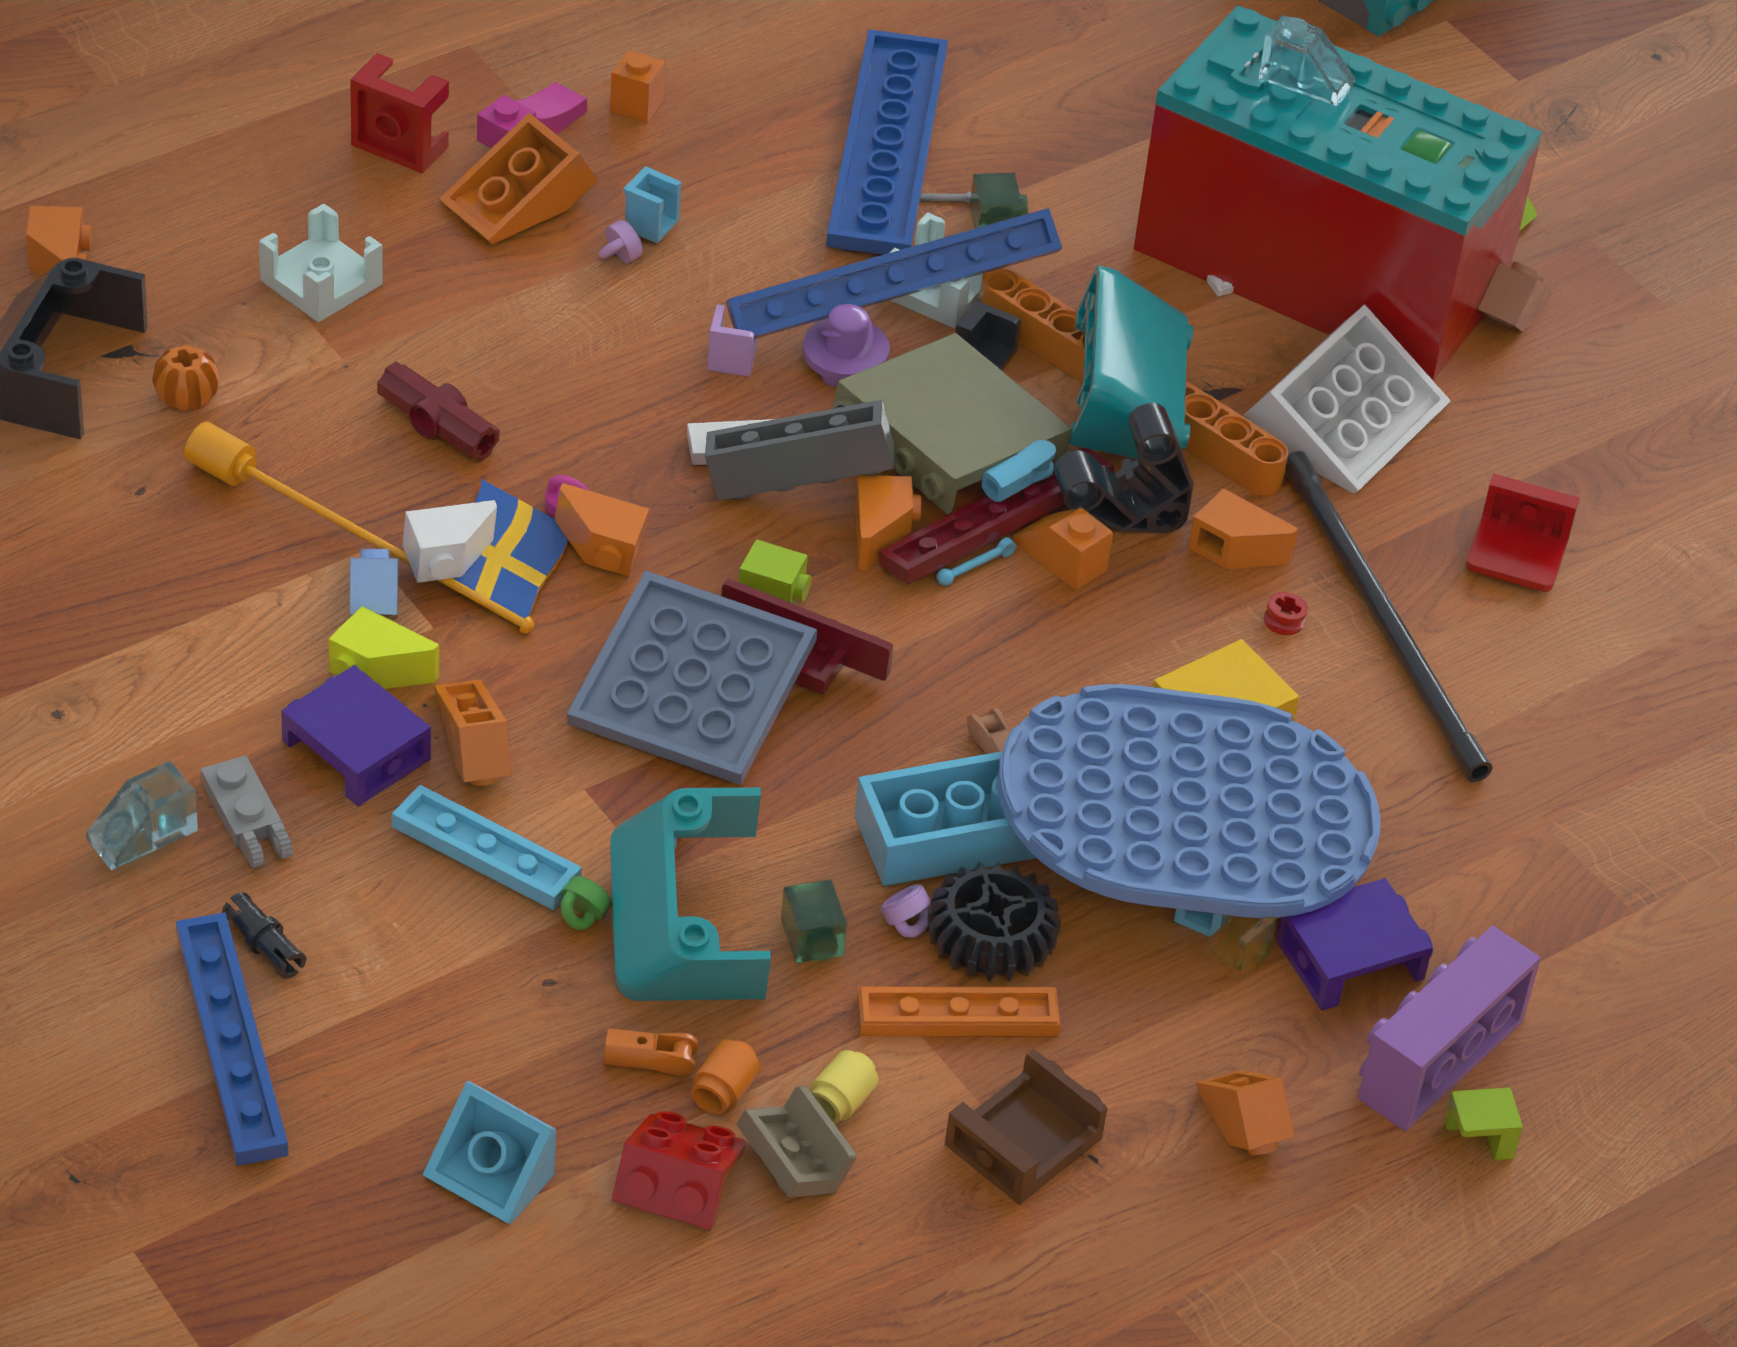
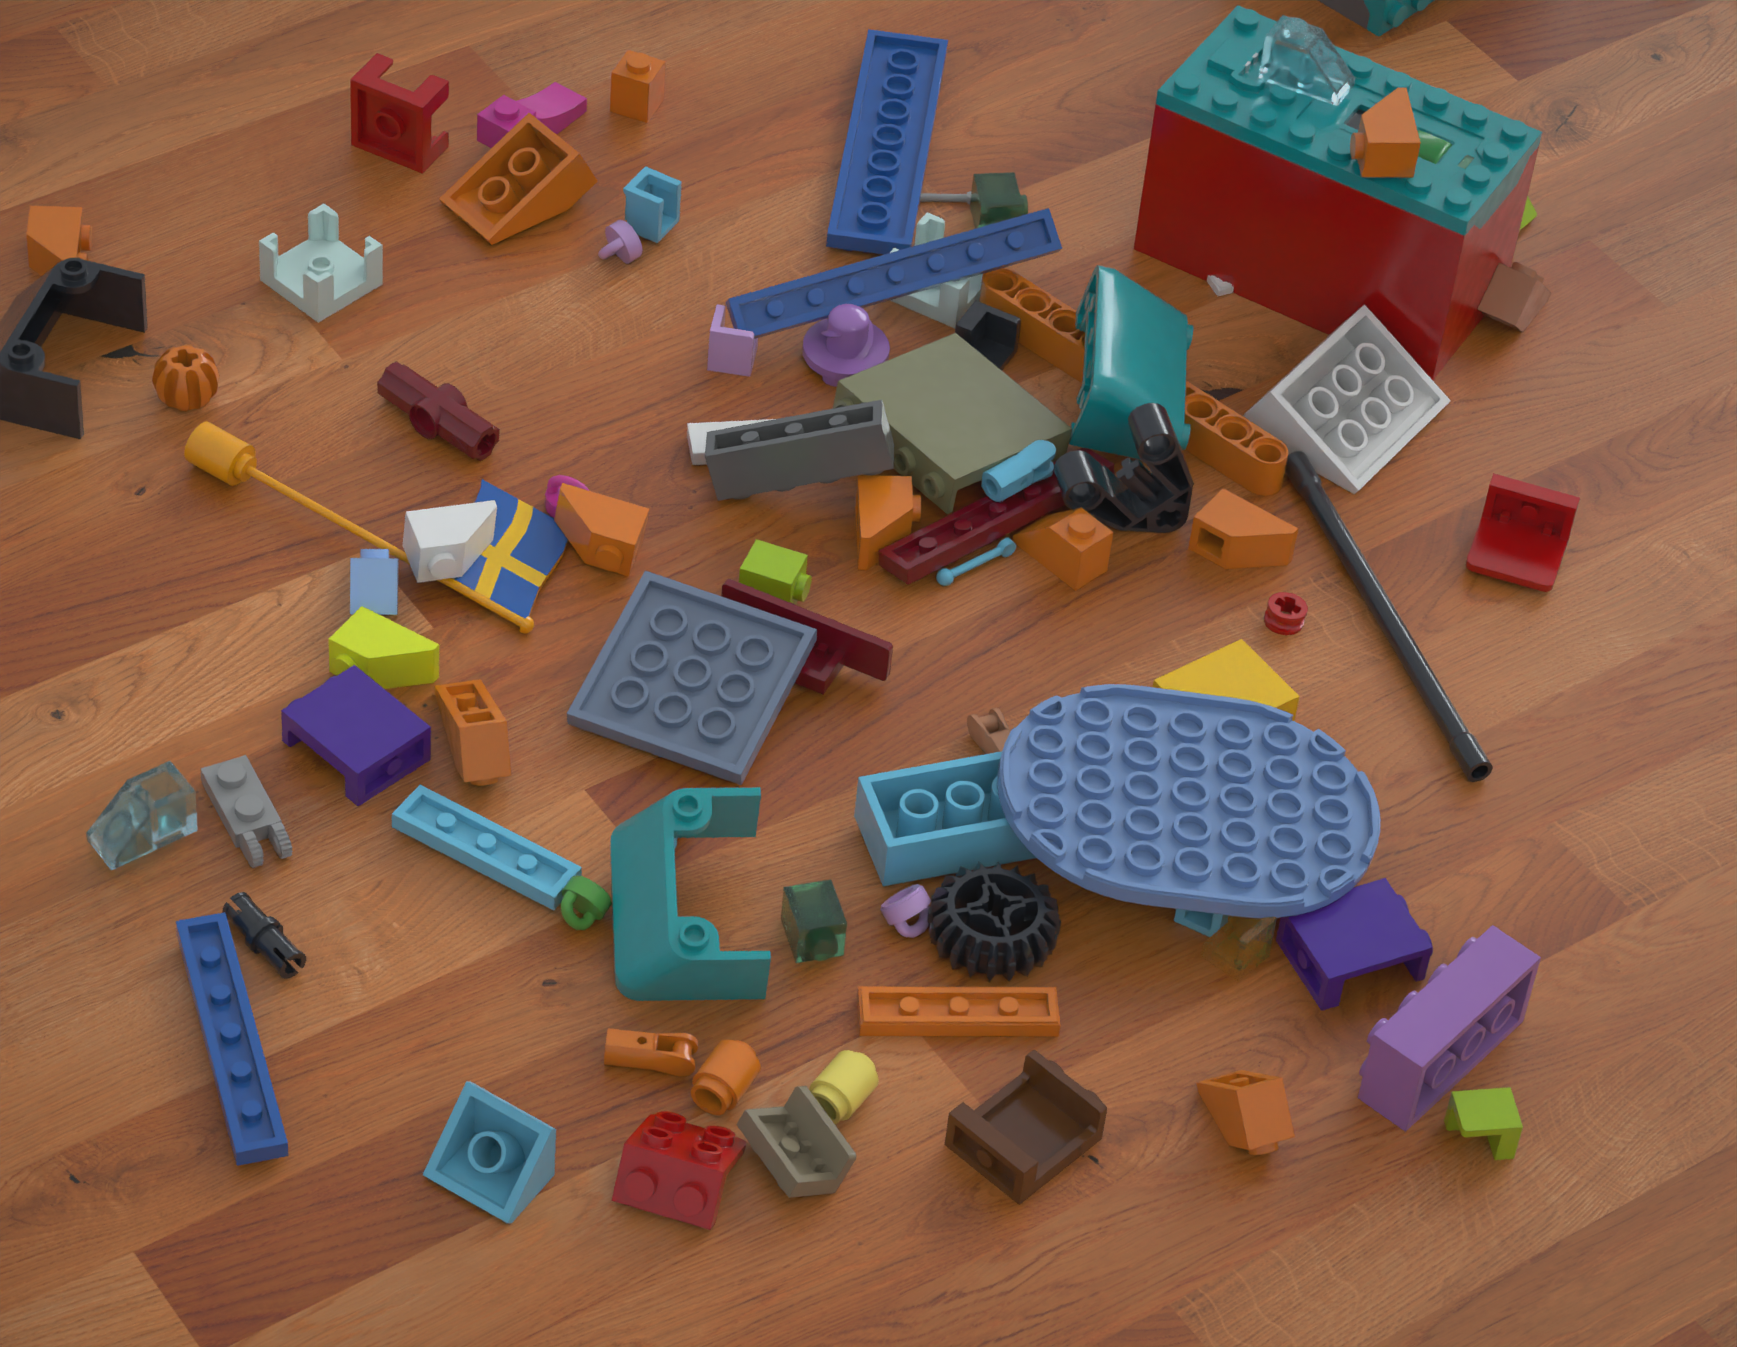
(1387, 138): none -> orange slope

